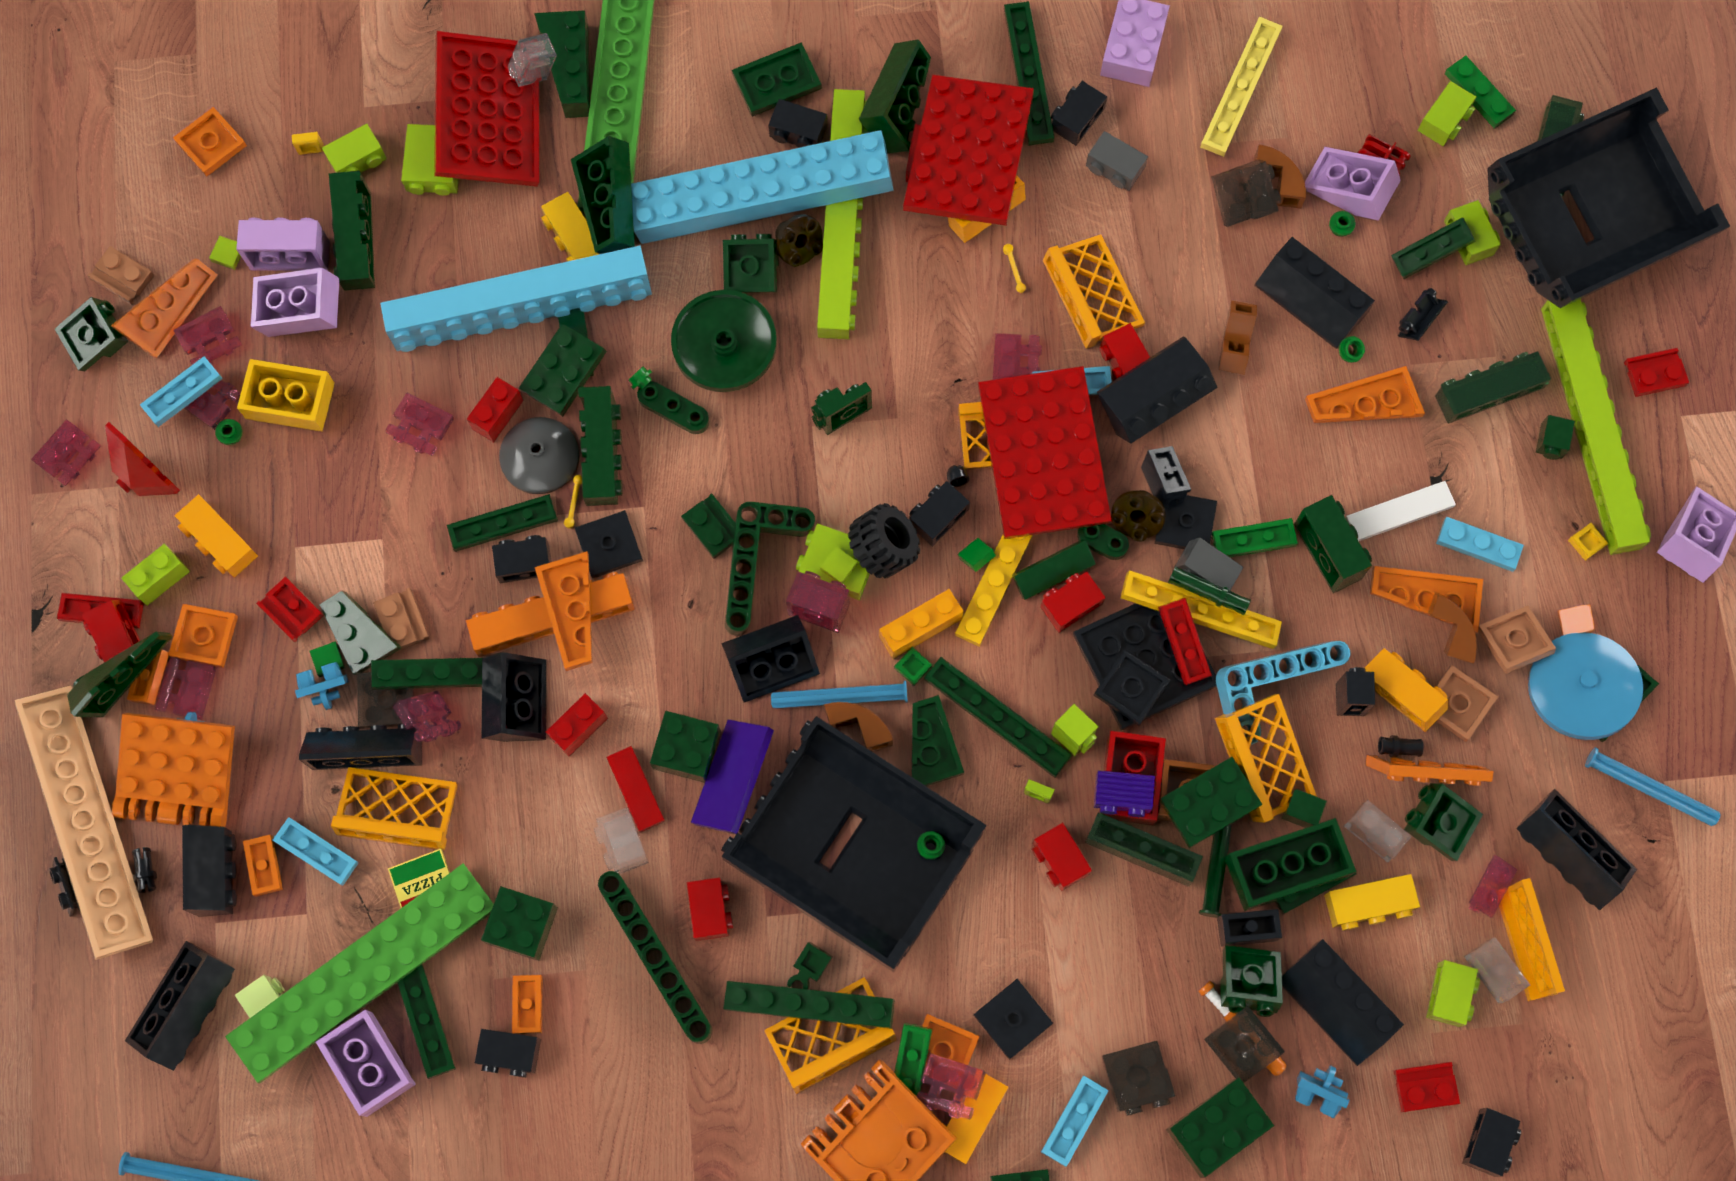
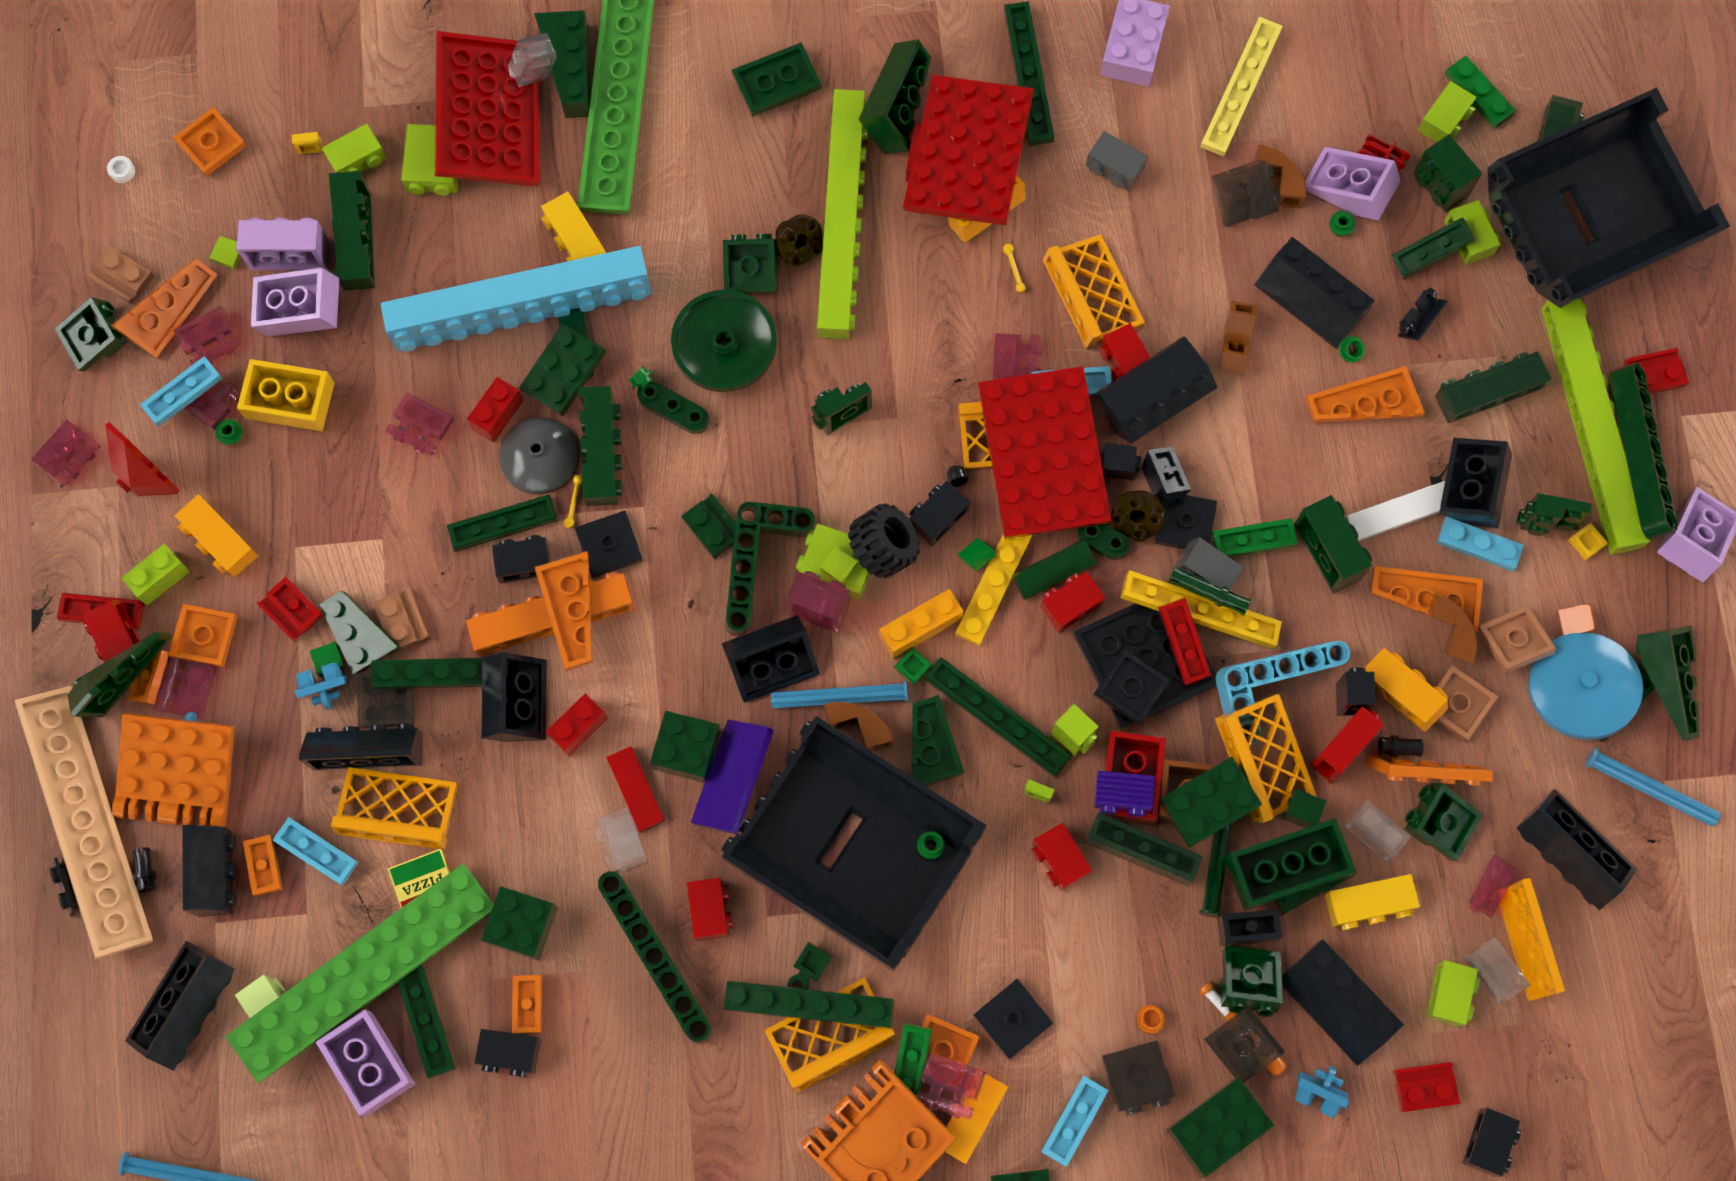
(121, 169): none -> white tile
(427, 709): clear pink plate -> none
(606, 193): dark green wedge -> none
(761, 187): medium azure brick -> none
(797, 124): black brick -> none
(1078, 112): black brick -> none
(1120, 461): none -> black brick
(1150, 1019): none -> orange plate
(1347, 744): none -> red brick
(1447, 173): none -> dark green brick
(1476, 481): none -> black slope
(1549, 511): none -> dark green plate
(1555, 437): dark green brick -> none
(1643, 451): none -> dark green beam
(1668, 661): none -> dark green wedge

